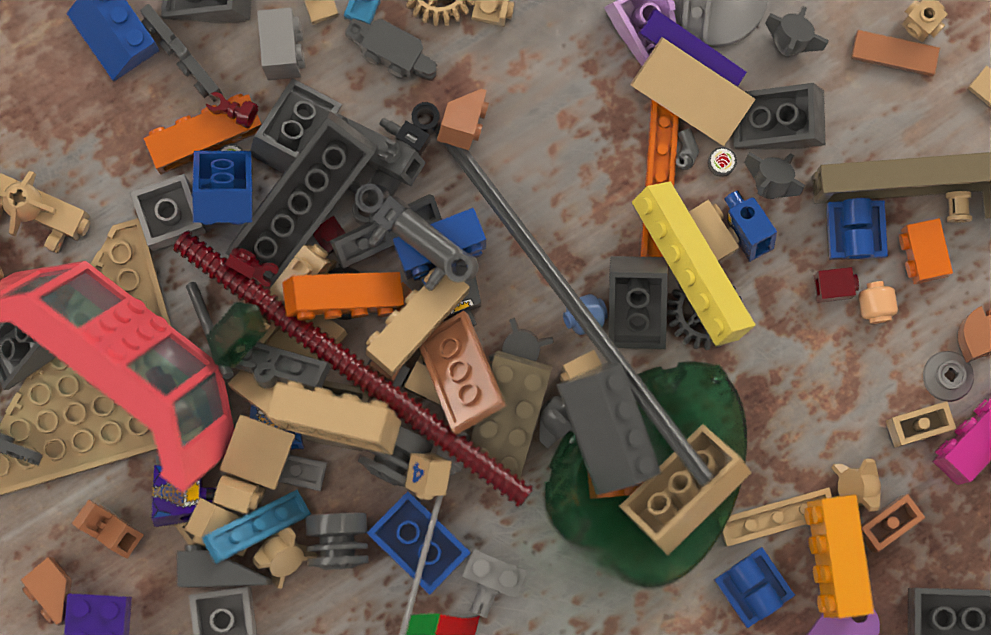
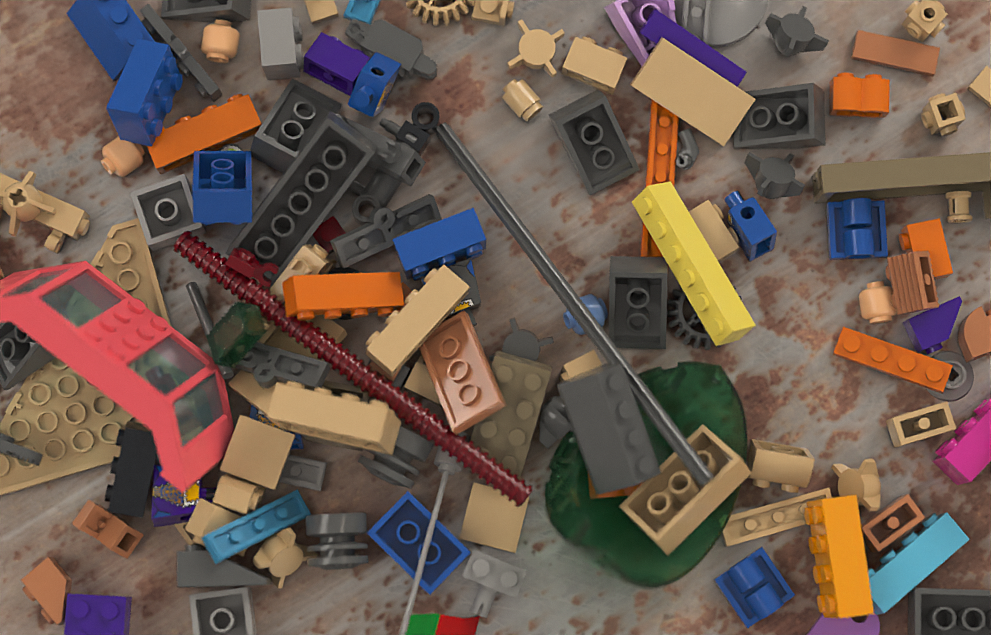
(122, 157): none -> light nougat head
(132, 470): none -> black brick
(144, 92): none -> blue brick
(220, 41): none -> light nougat head
(244, 115): dark red piece -> none
(334, 63): none -> dark purple brick
(371, 89): none -> blue torso
(396, 216): dark grey piece -> none
(428, 475): tan brick -> none
(461, 120): nougat slope -> none
(492, 519): none -> tan tile
(522, 99): none -> tan brick
(536, 49): none -> tan piece
(594, 64): none -> tan brick
(594, 141): none -> dark grey slope
(722, 161): tile -> none
(779, 464): none -> tan brick
(836, 284): dark red brick -> none
(859, 96): none -> orange brick
(893, 360): none -> orange plate
(912, 282): none -> nougat brick
(914, 560): none -> medium azure brick
(932, 326): none -> dark purple slope
(949, 107): none -> tan brick

